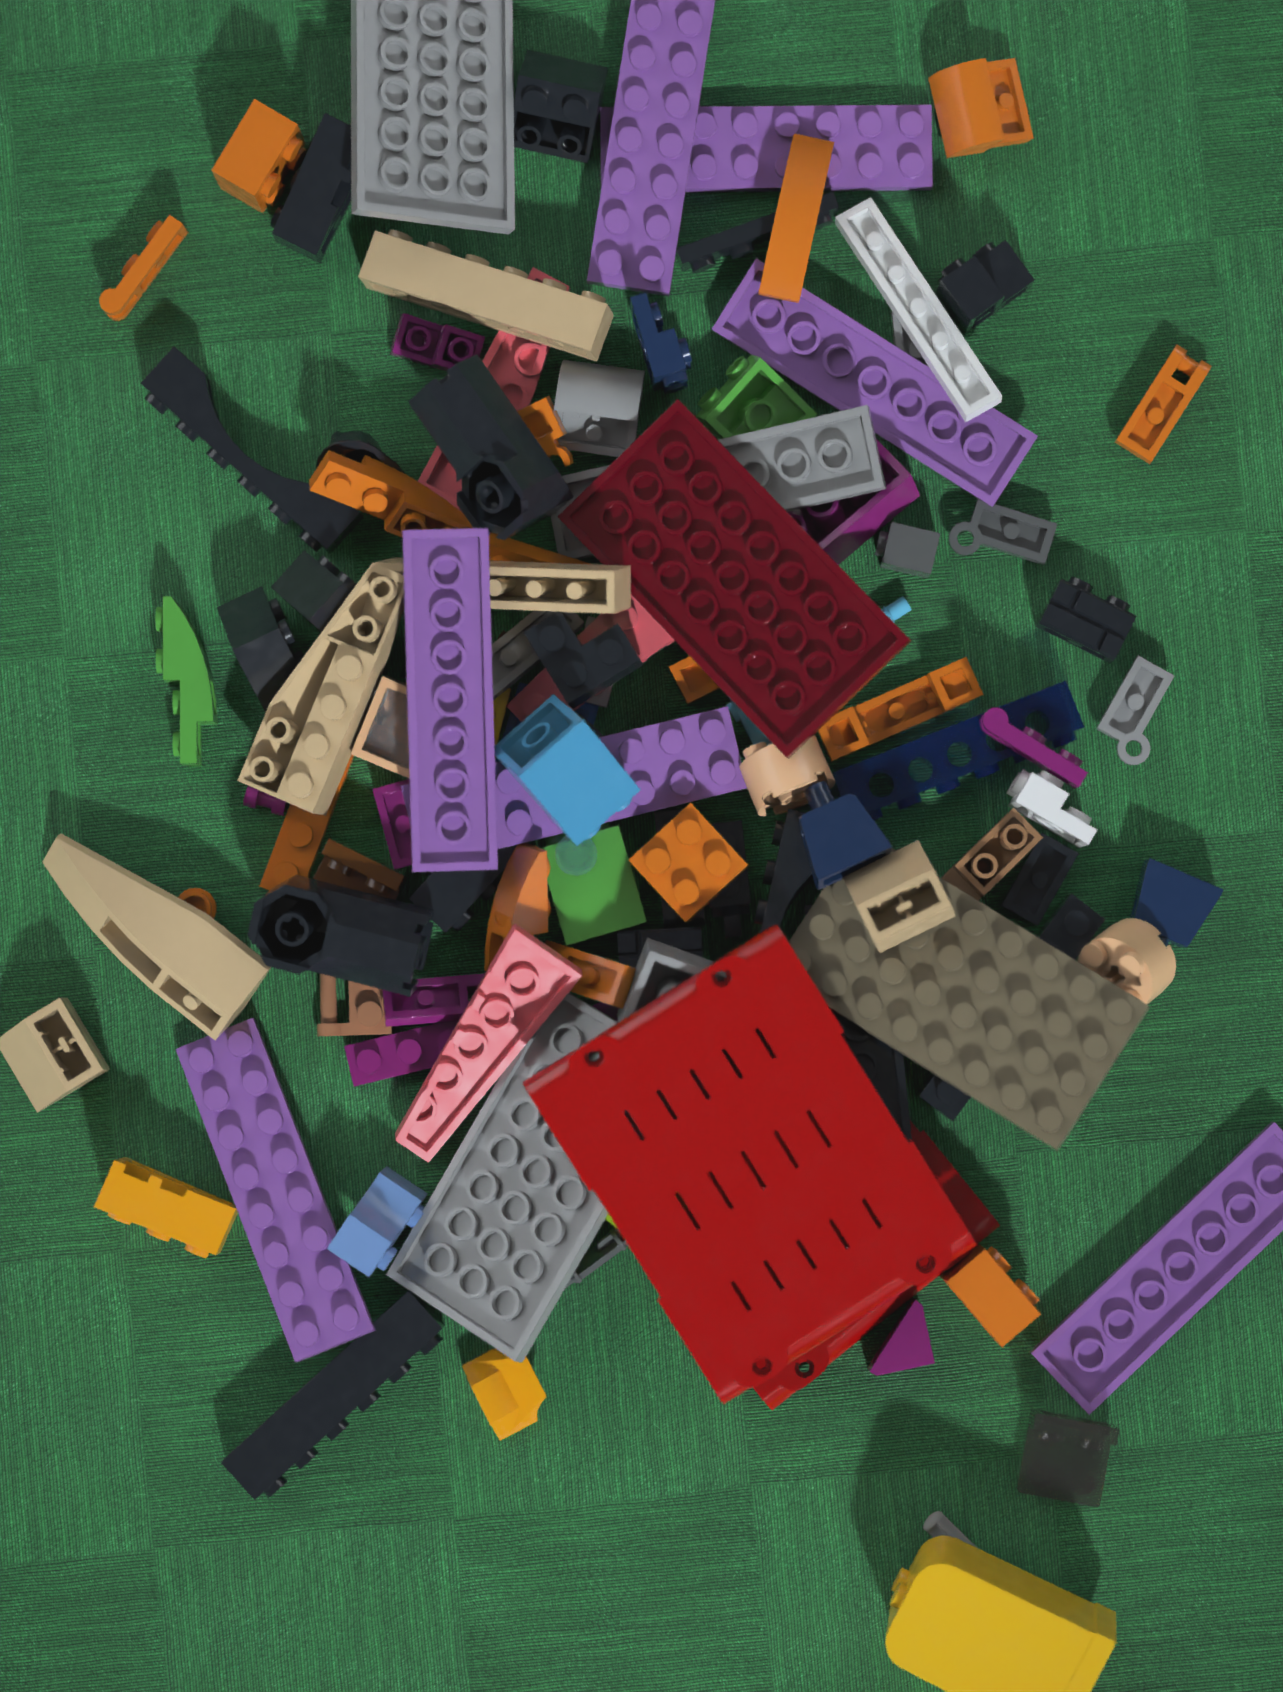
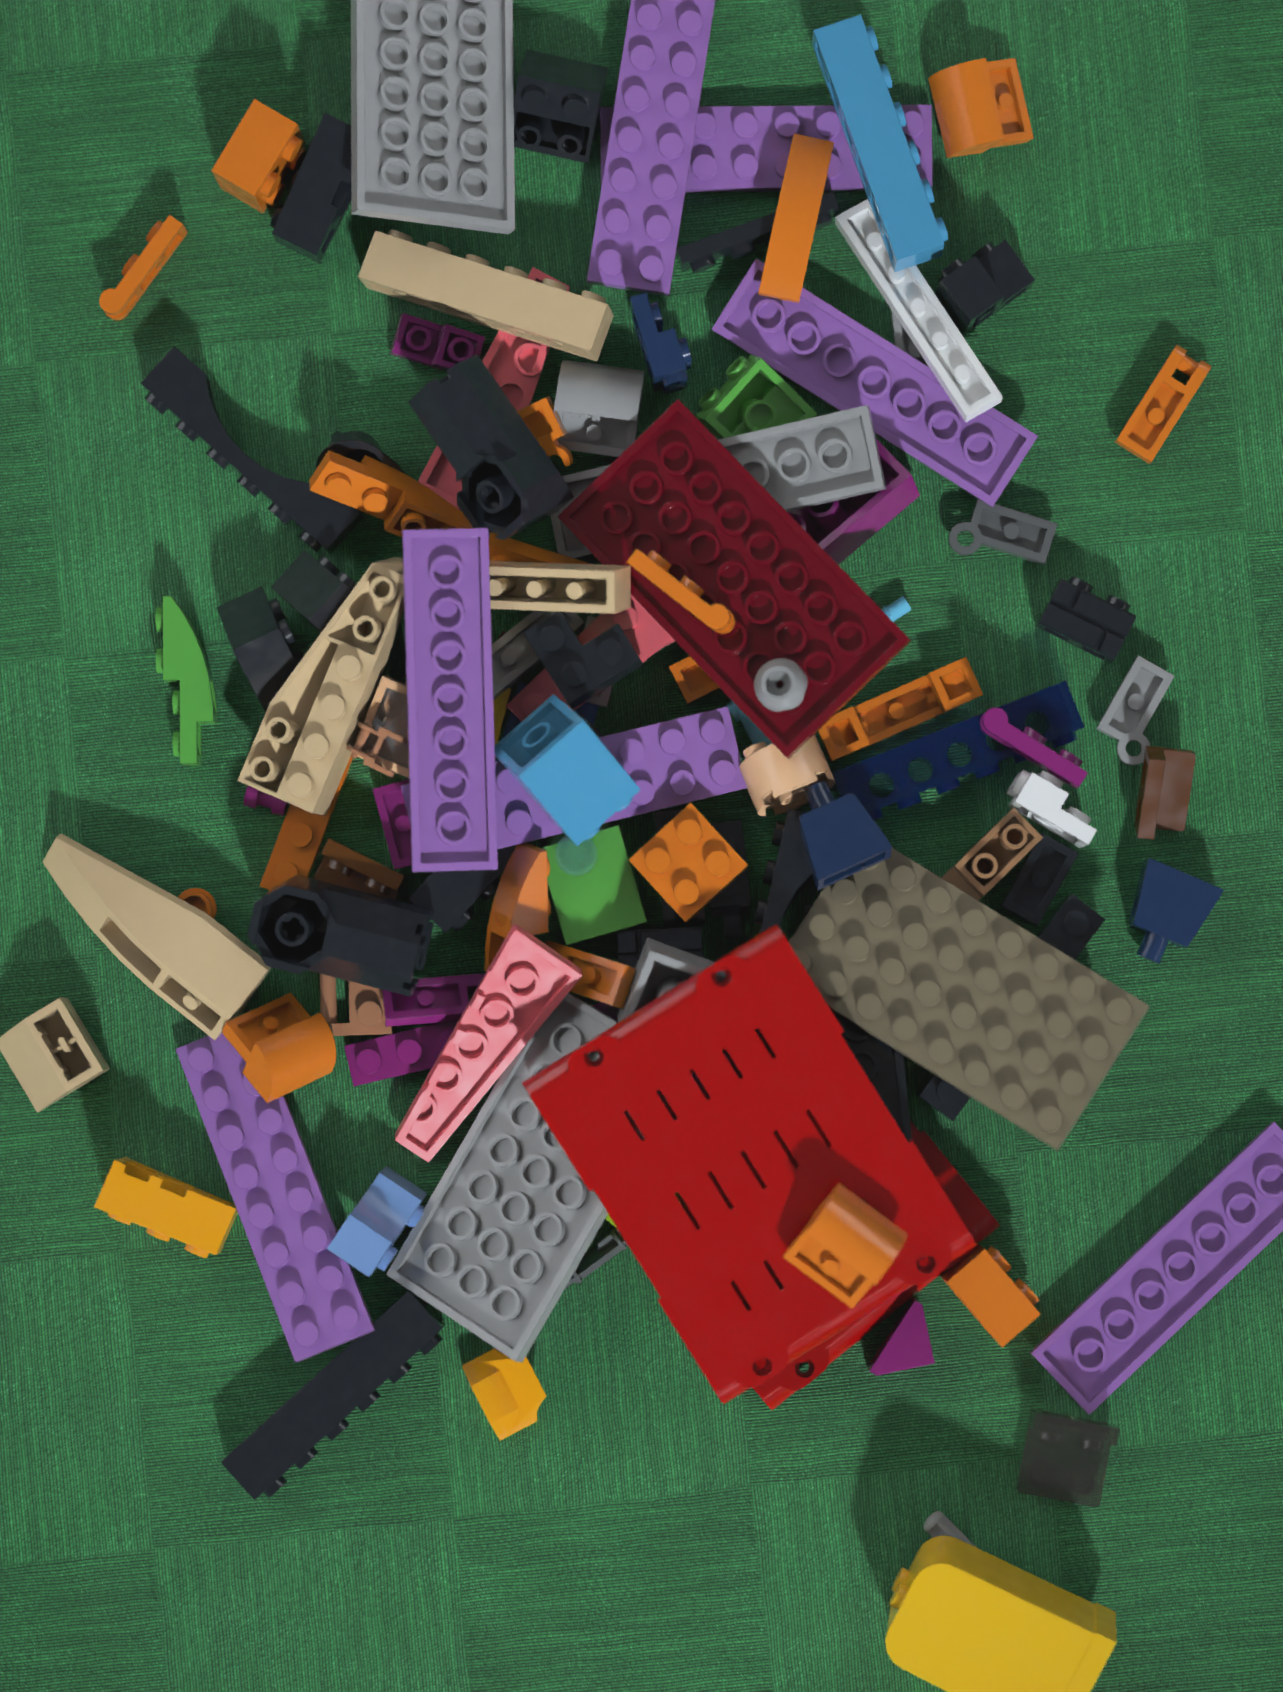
(282, 1046): none -> orange brick
(370, 759): none -> nougat piece
(684, 592): none -> orange plate
(794, 685): none -> light grey plate
(846, 1246): none -> orange brick
(878, 142): none -> dark azure brick
(899, 896): tan slope -> none
(907, 549): dark grey brick -> none
(1131, 958): light nougat brick -> none
(1164, 790): none -> reddish brown panel

